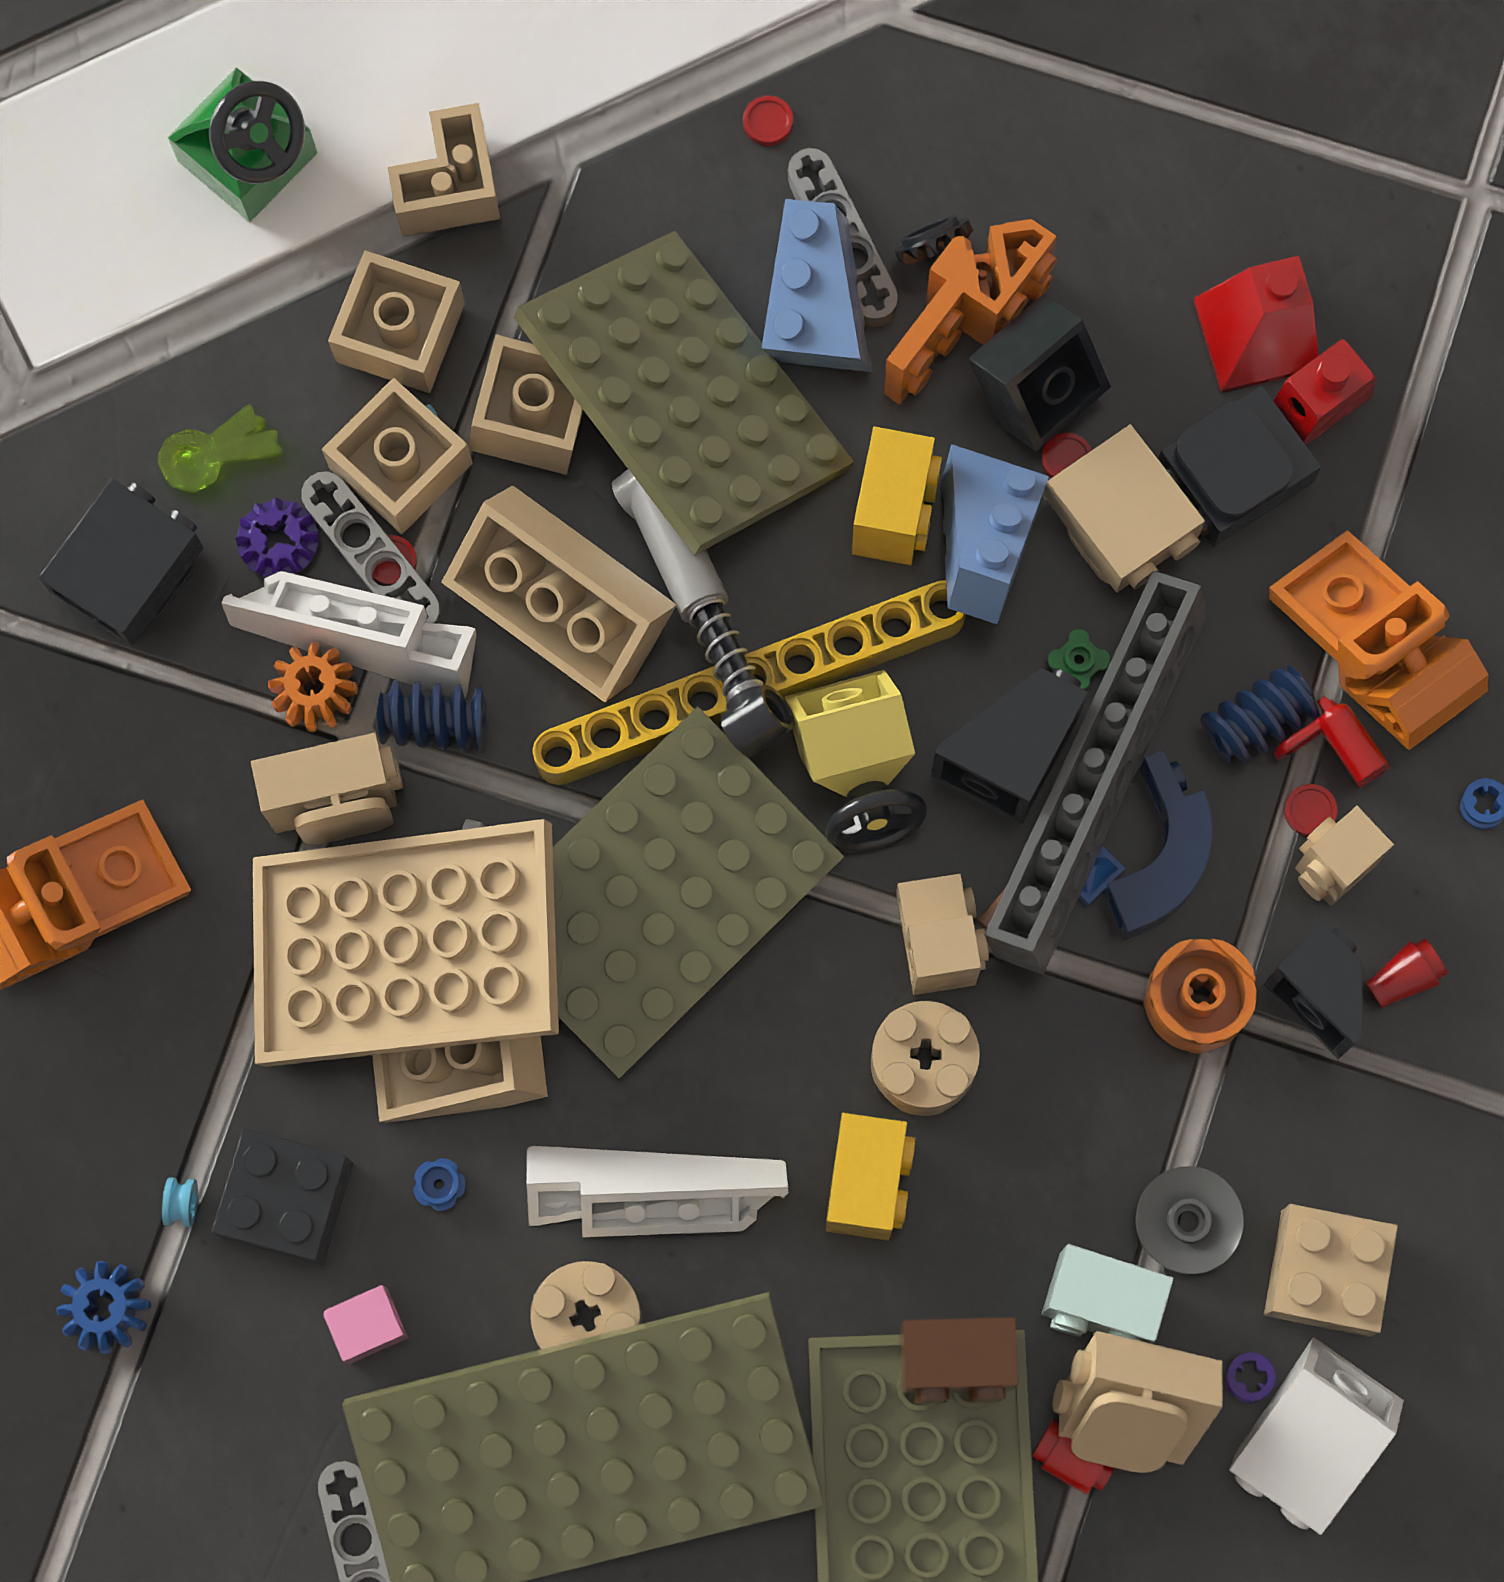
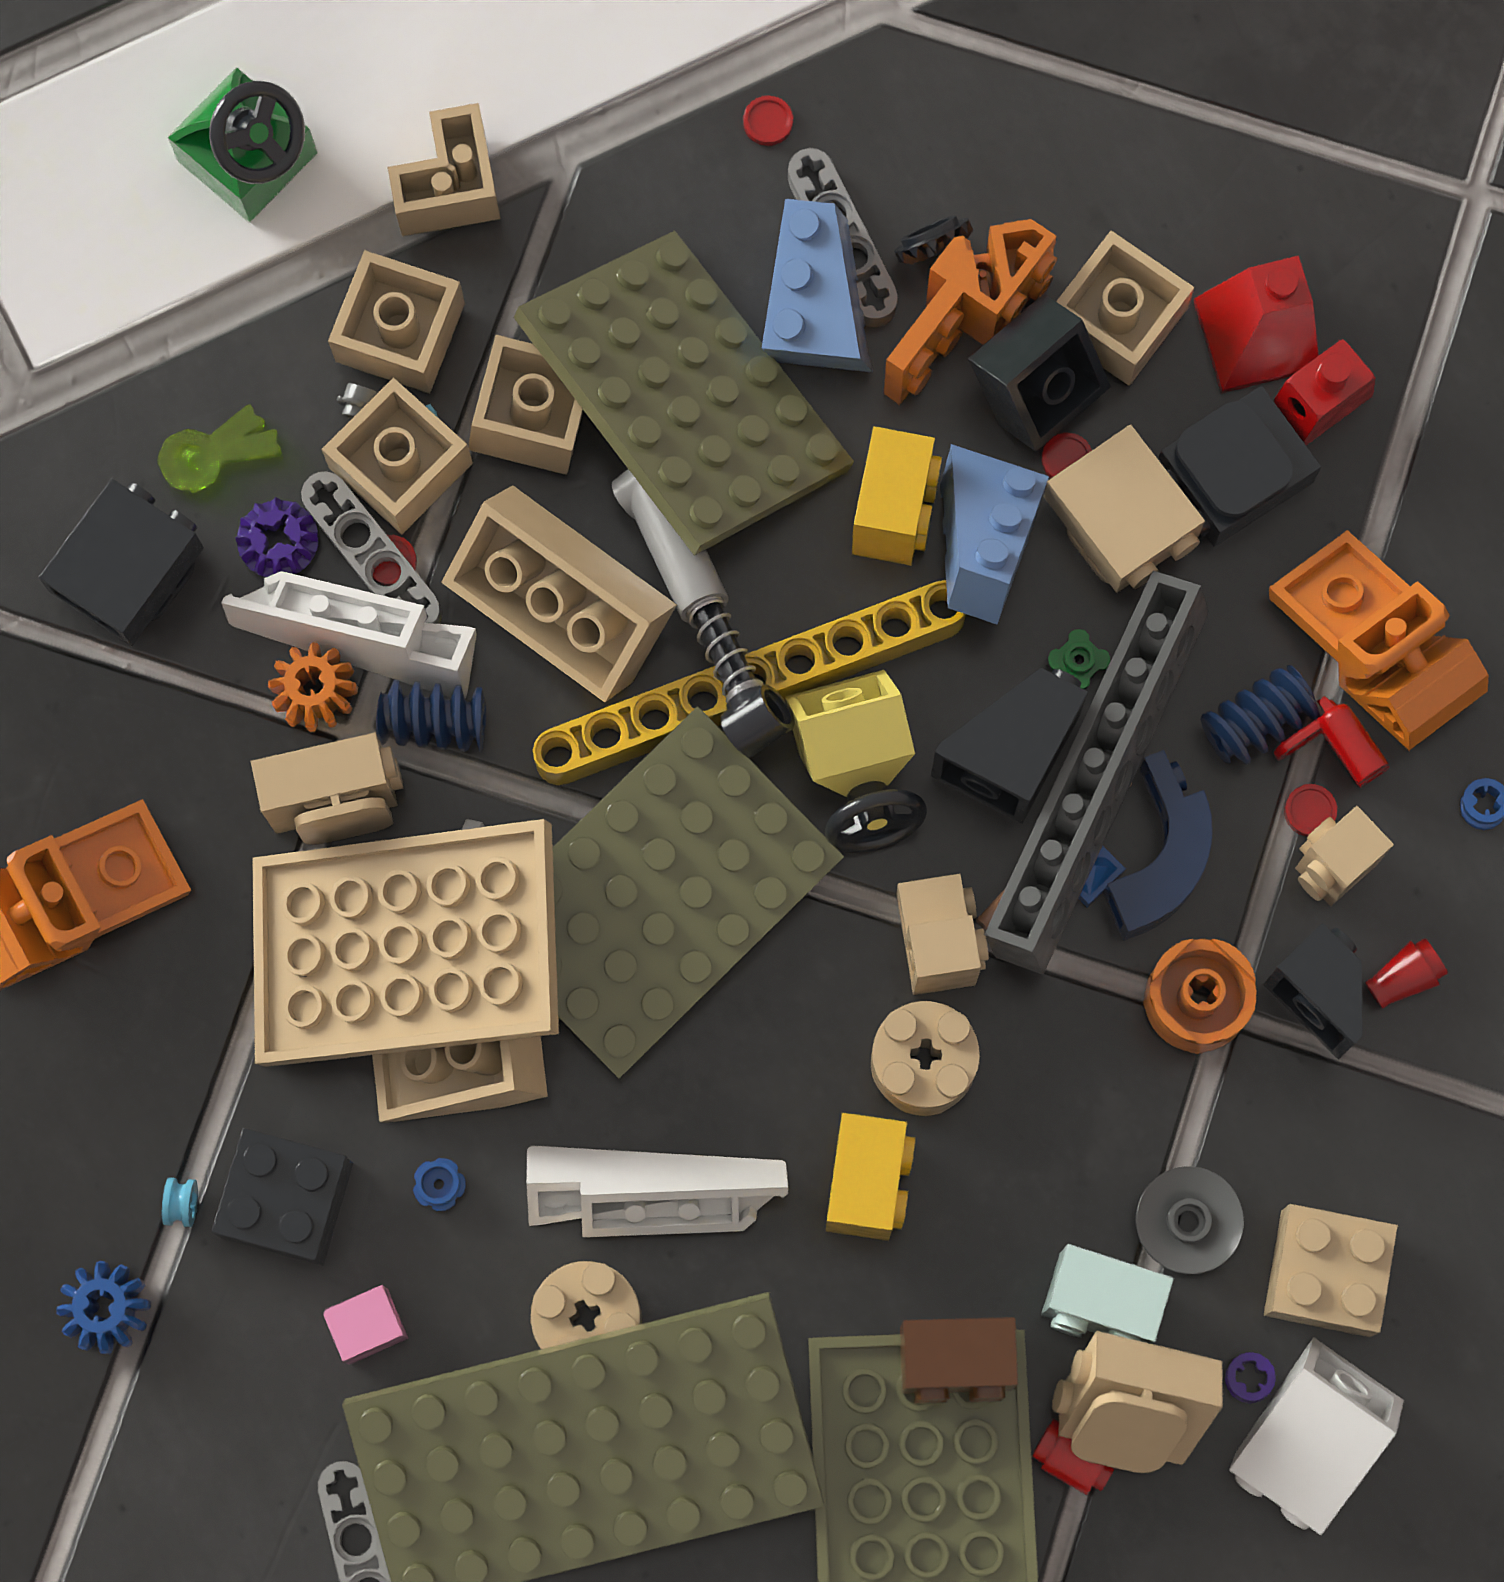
(355, 399): none -> dark grey plate
(1126, 305): none -> tan brick

